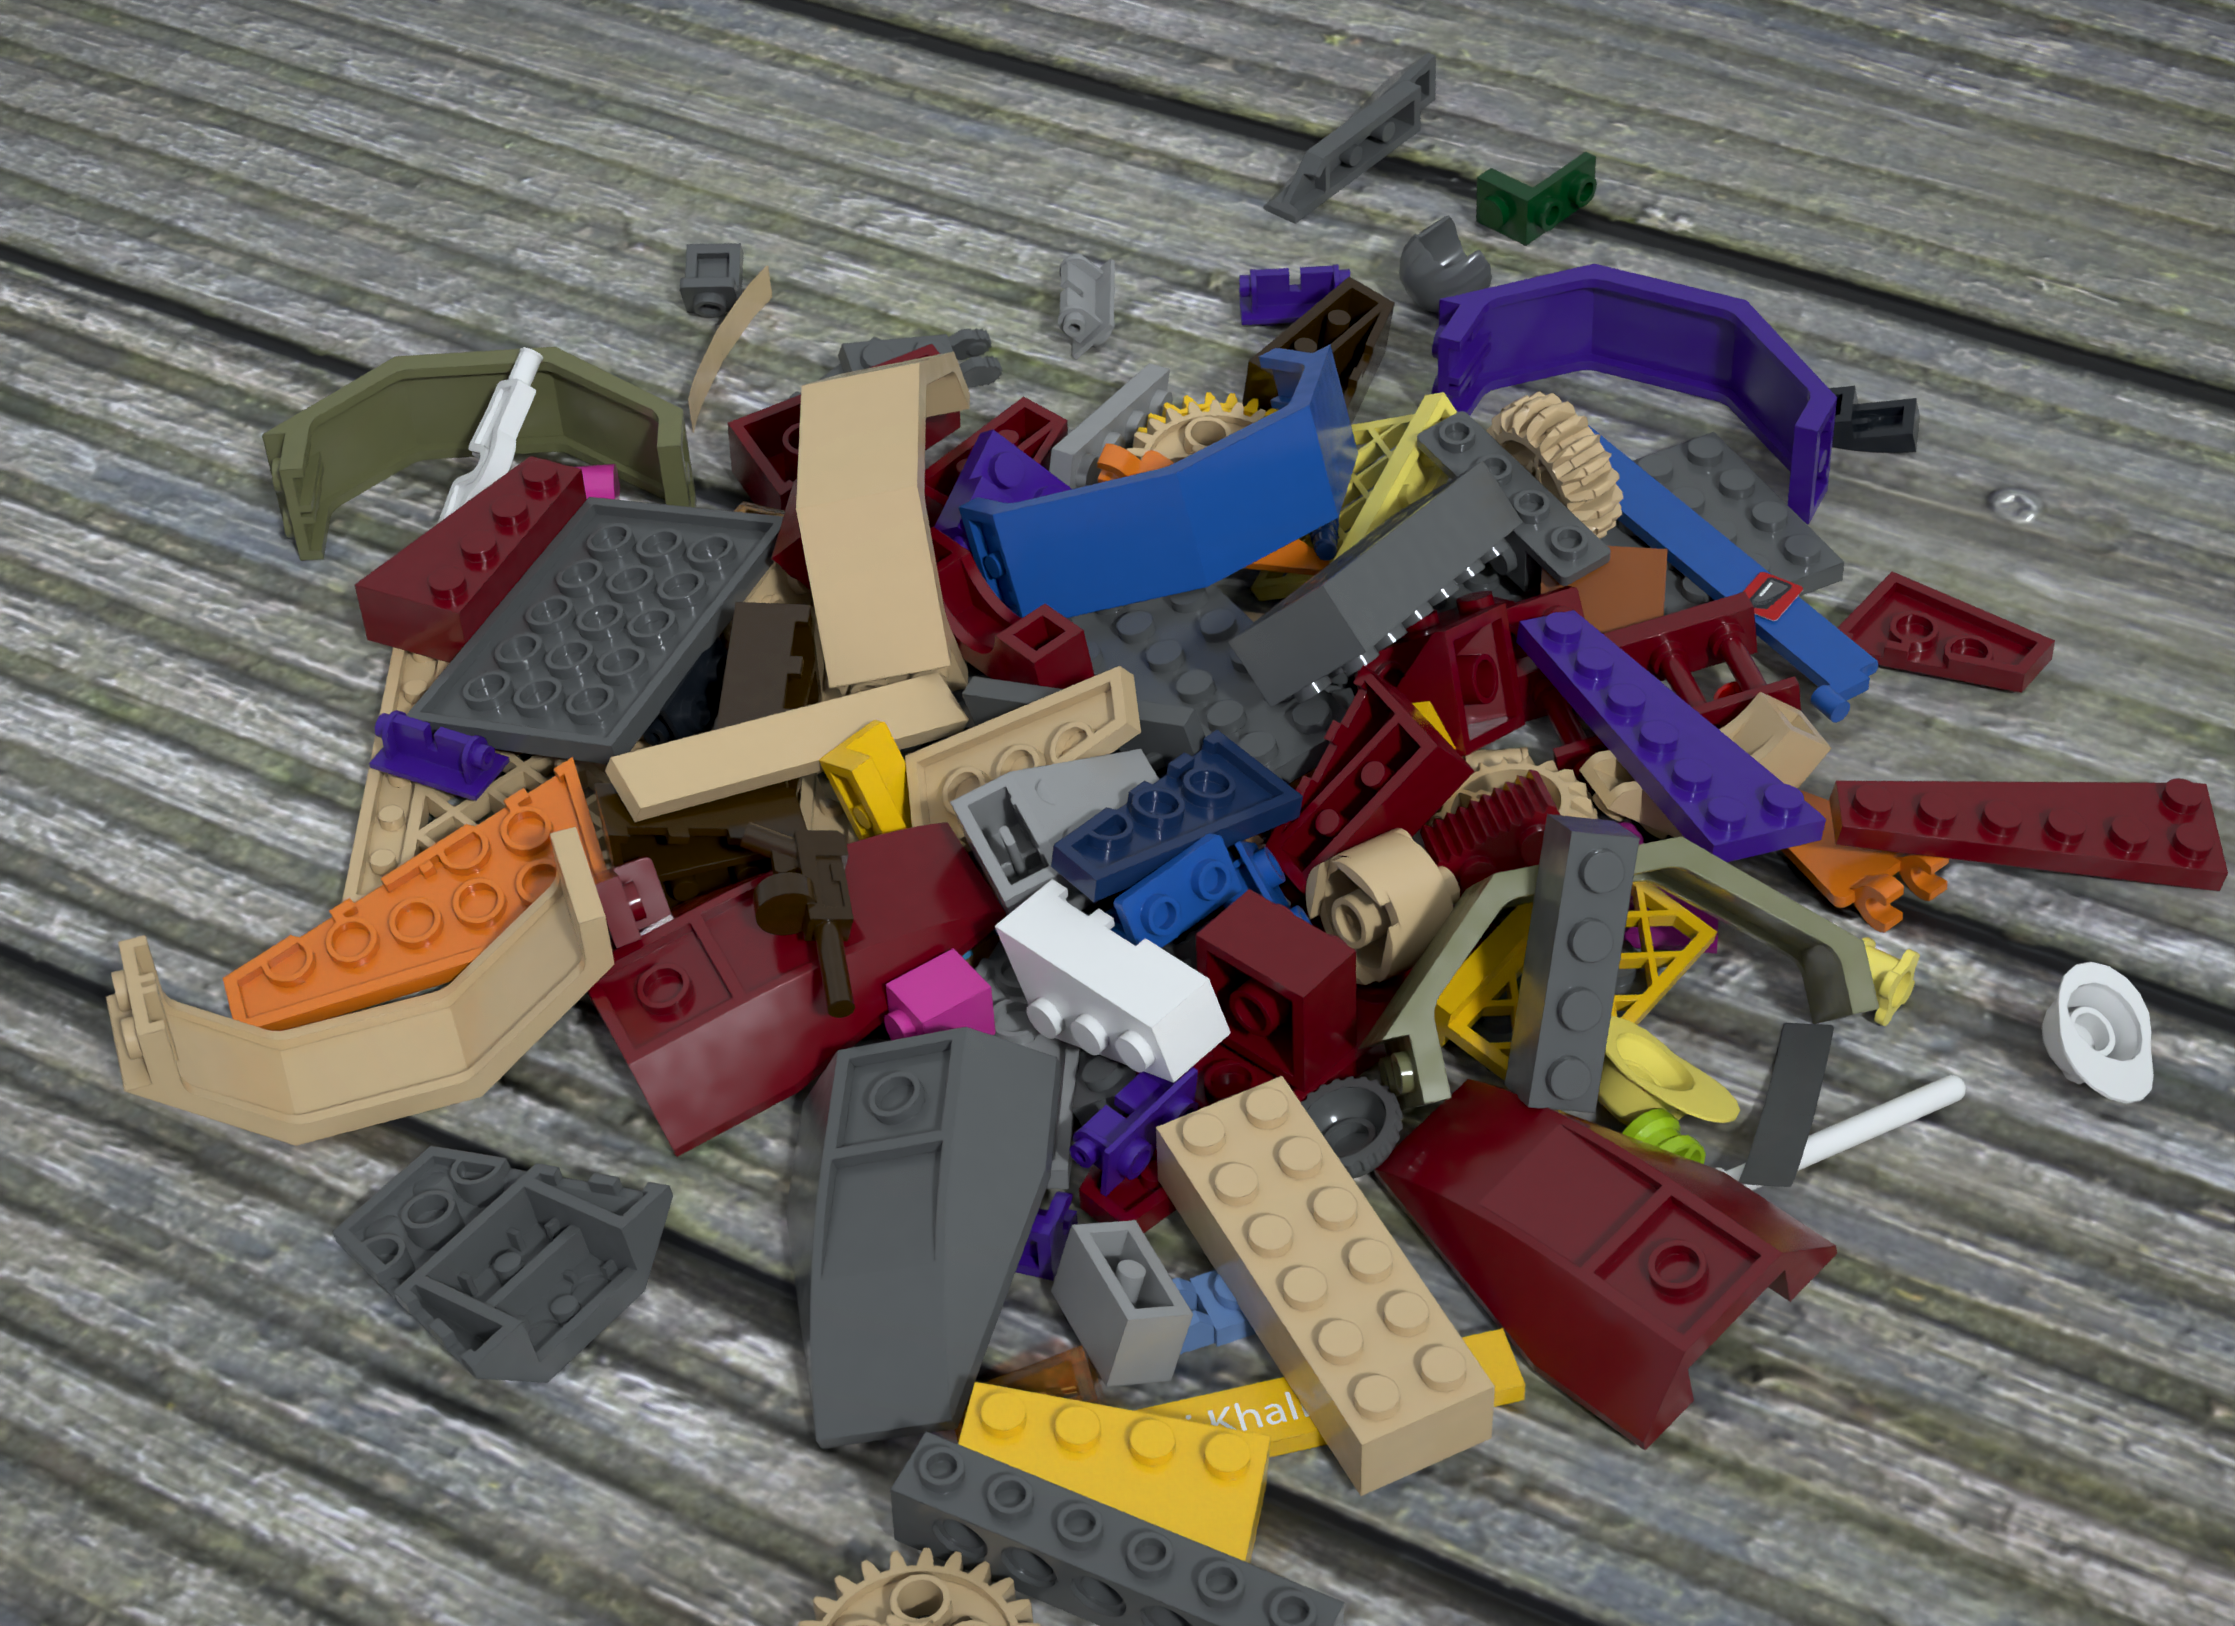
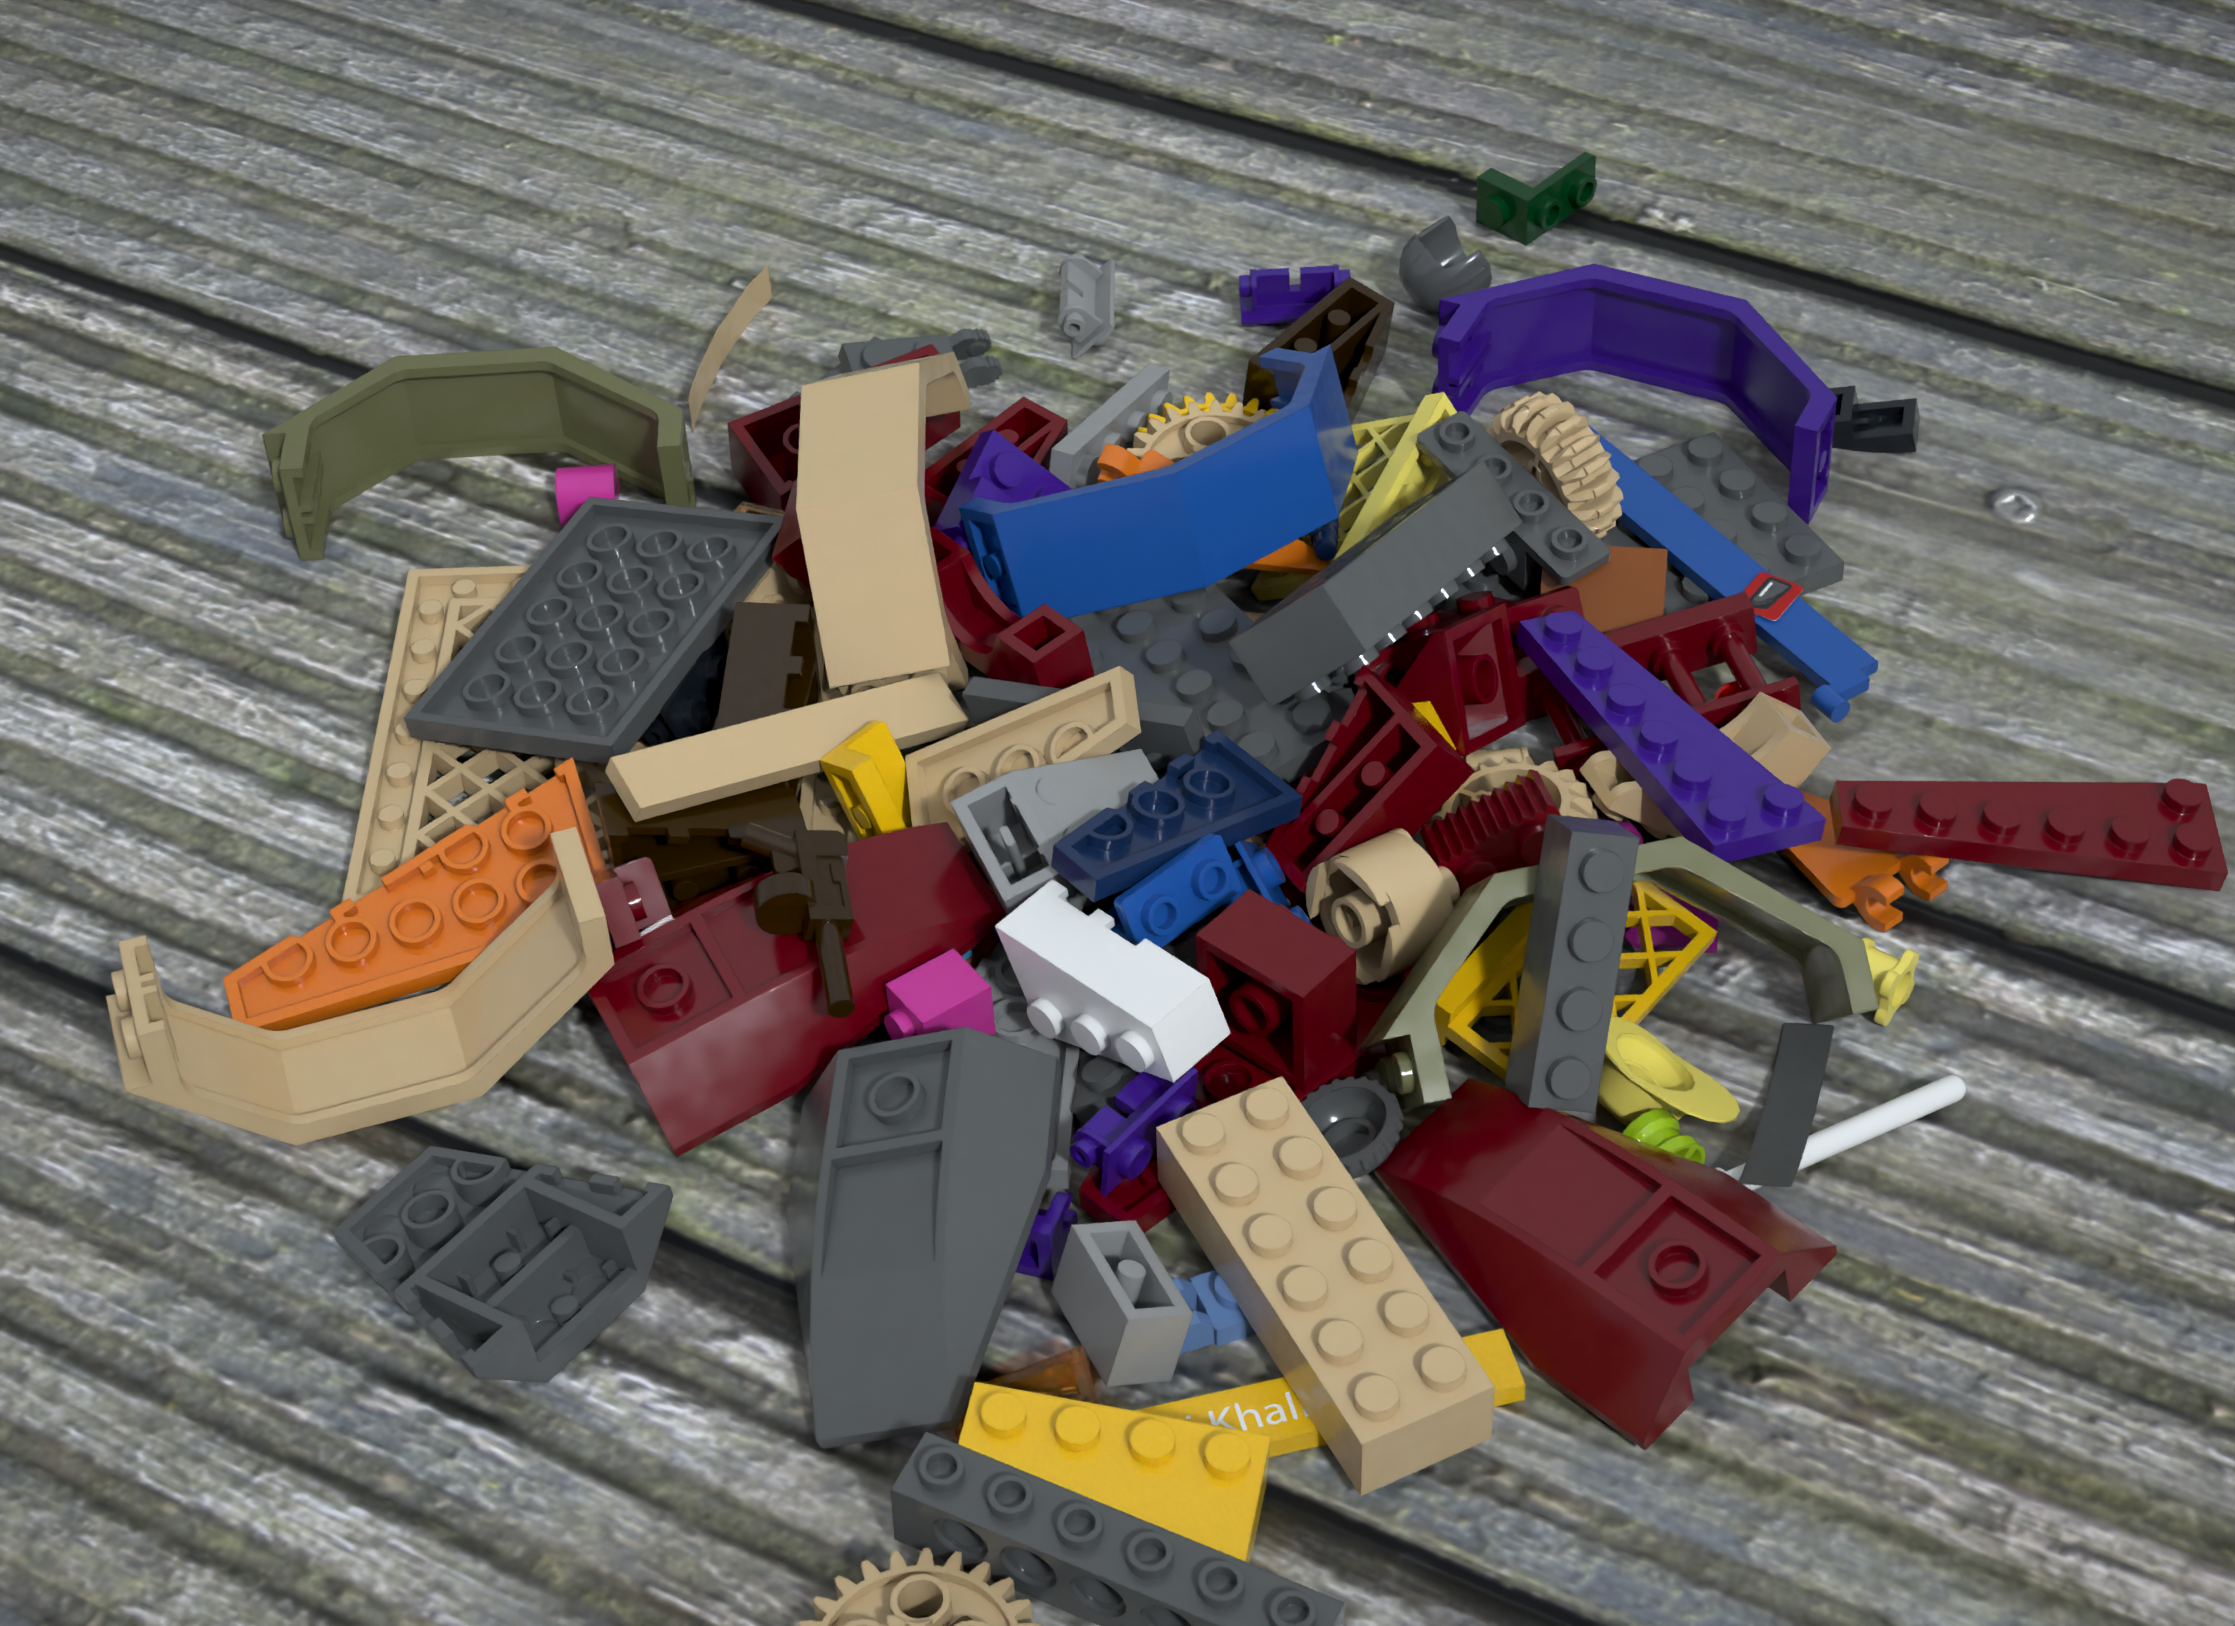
(447, 762): dark purple hinge -> none
(463, 567): dark red wedge -> none
(497, 432): white piece -> none
(712, 278): dark grey bracket -> none
(1362, 141): dark grey wedge -> none
(1944, 637): dark red wing -> none
(2101, 1033): white piece -> none

